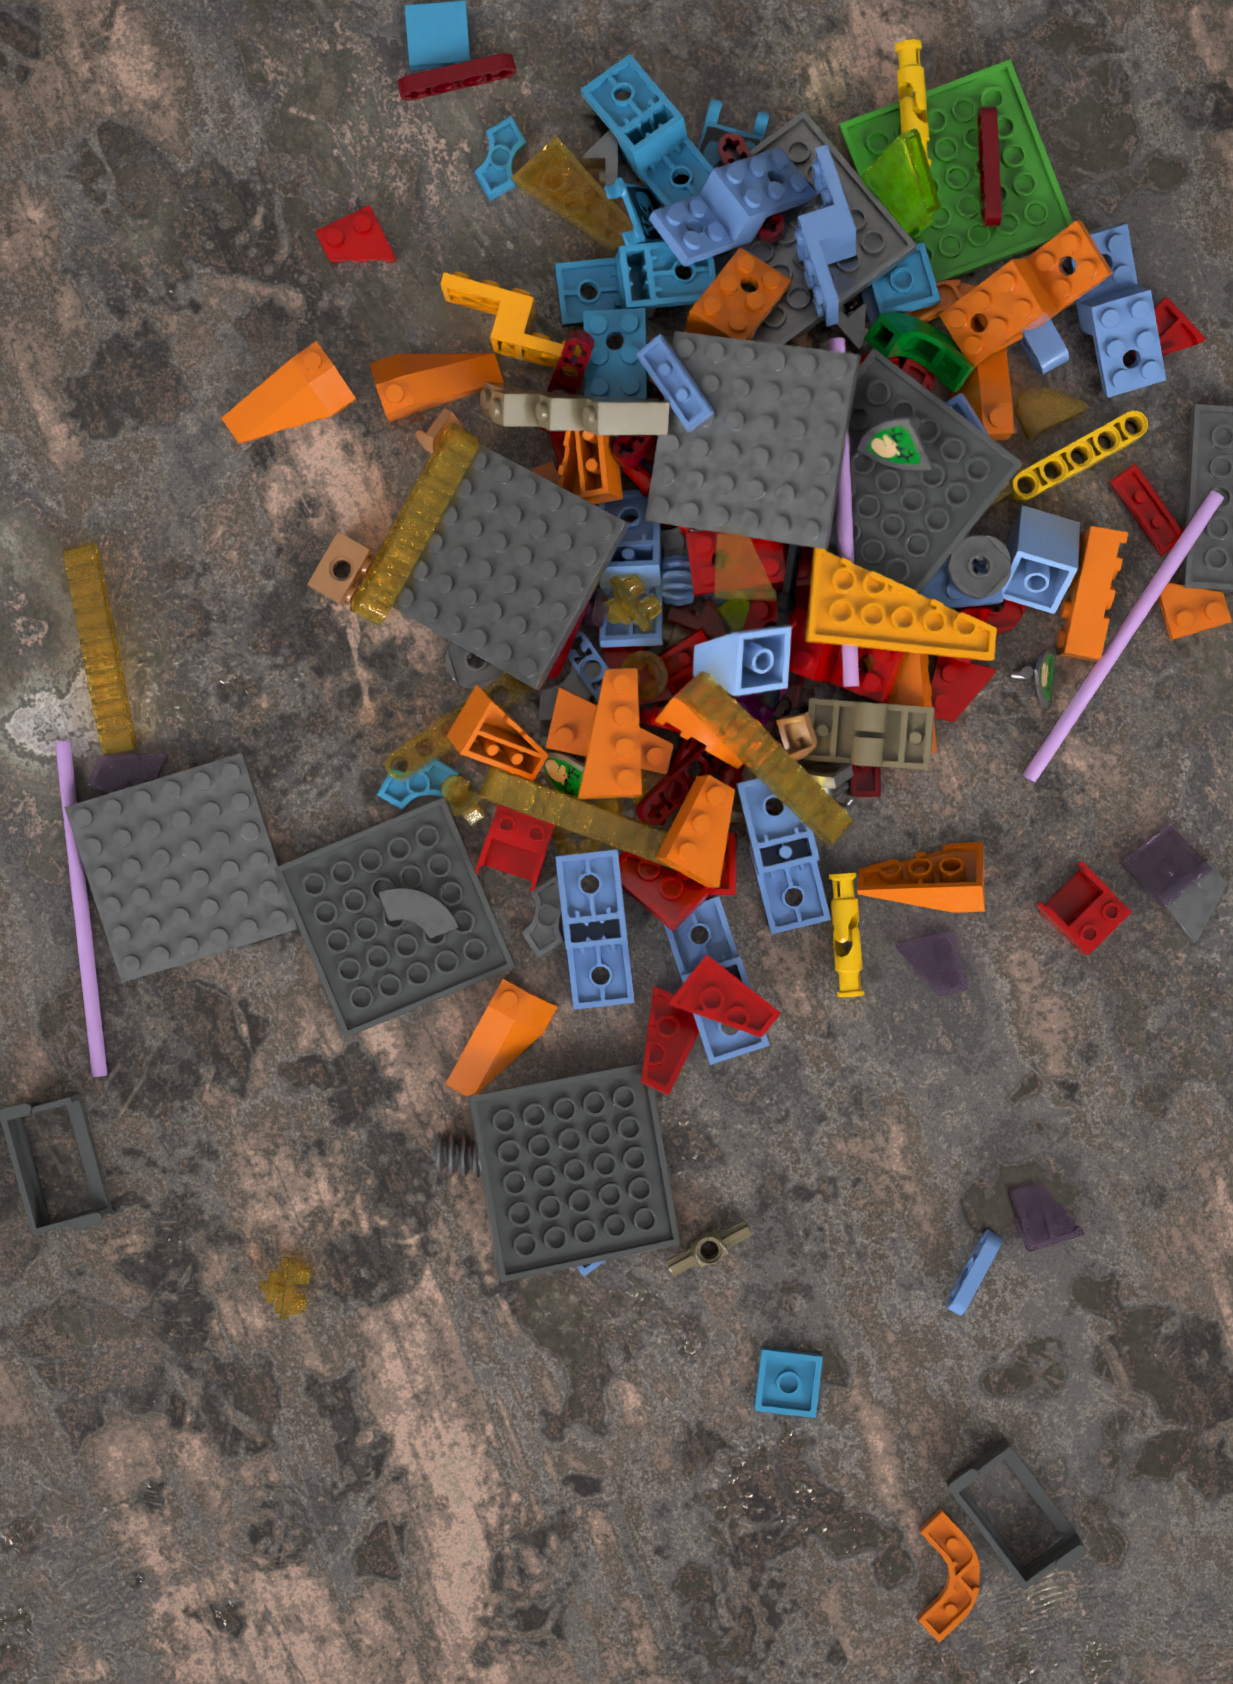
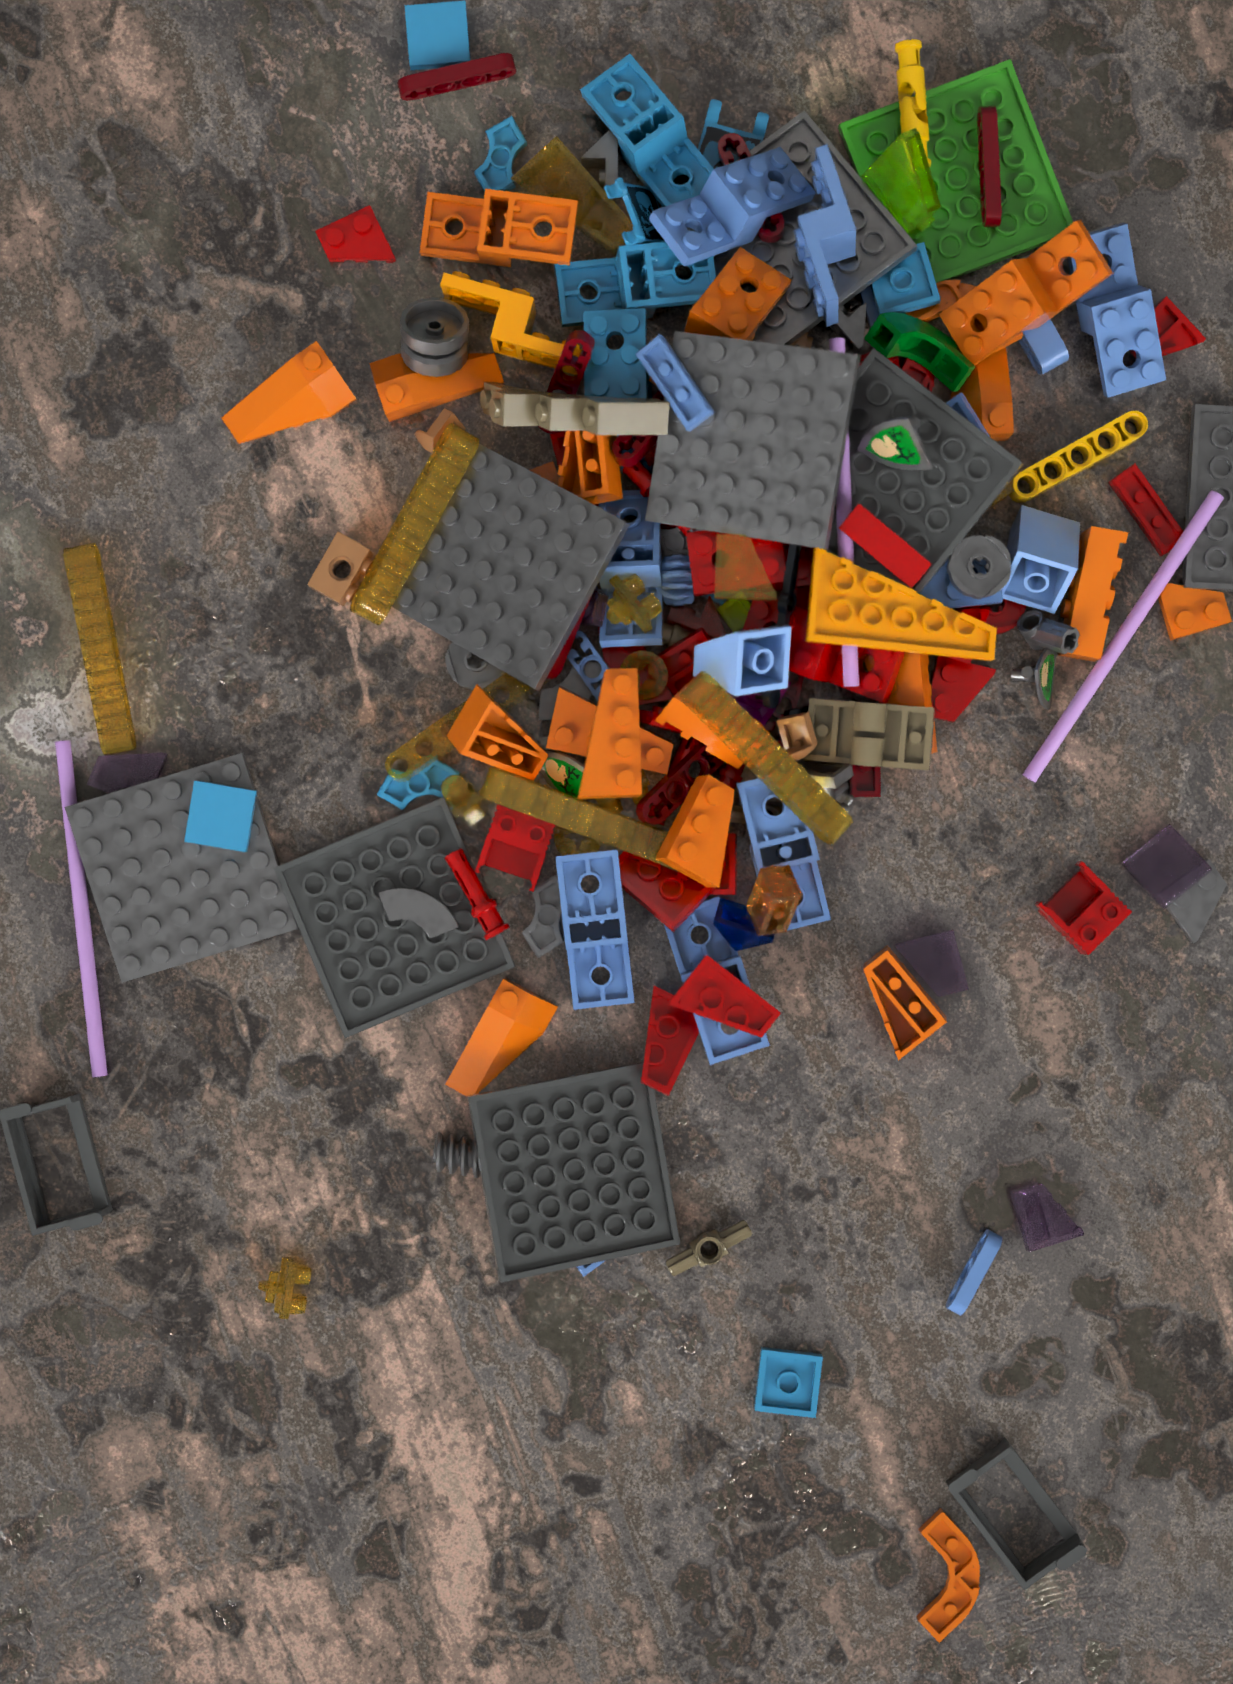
(220, 816): none -> dark azure tile
(434, 336): none -> flat silver wheel
(483, 907): none -> red pin
(499, 228): none -> orange bracket
(737, 927): none -> clear blue slope
(773, 900): none -> clear orange brick
(845, 922): yellow piece -> none
(885, 545): none -> red tile
(903, 1003): none -> orange wedge
(940, 880): orange wedge -> none
(1045, 410): clear yellow slope -> none
(1046, 633): none -> flat silver piece

